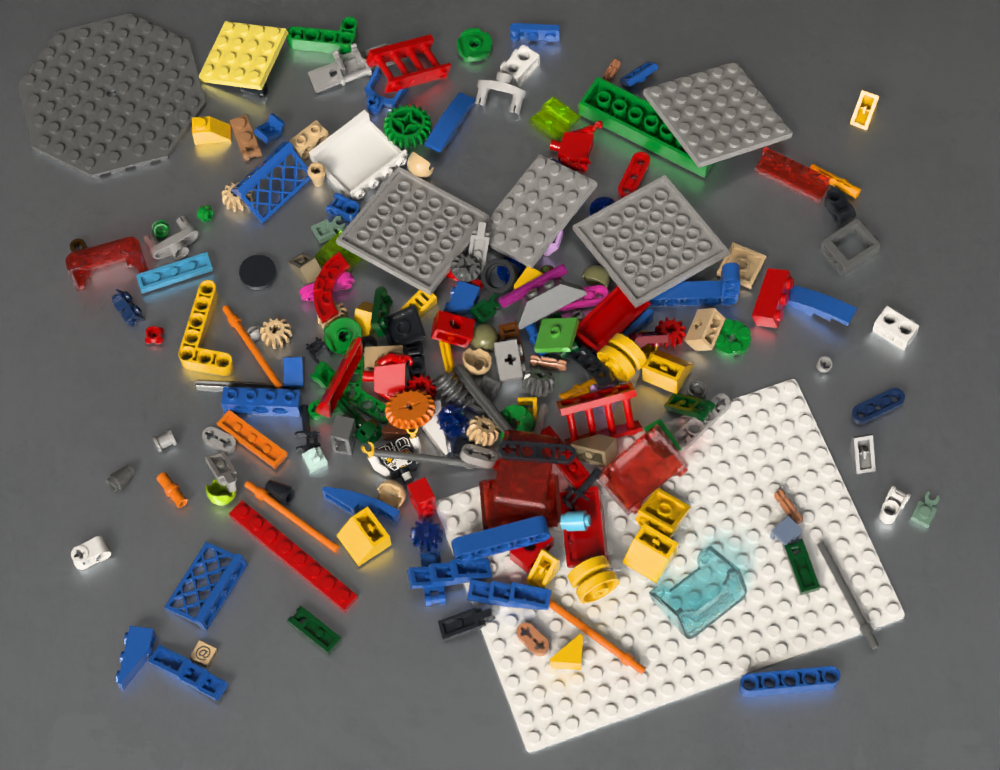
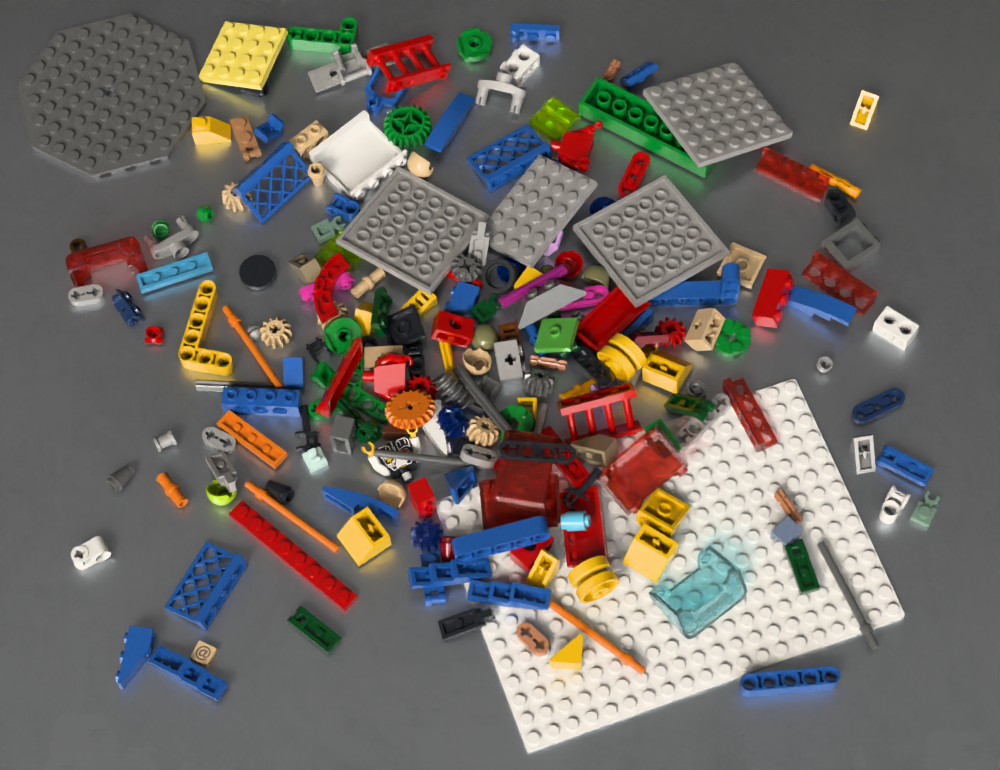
(86, 295): none -> light grey beam
(368, 282): none -> tan pin
(446, 548): none -> dark red cone
(460, 482): none -> blue slope
(517, 165): none -> blue fence
(572, 261): none -> red hair
(745, 416): none -> clear red fence
(844, 279): none -> clear red fence
(905, 465): none -> blue plate

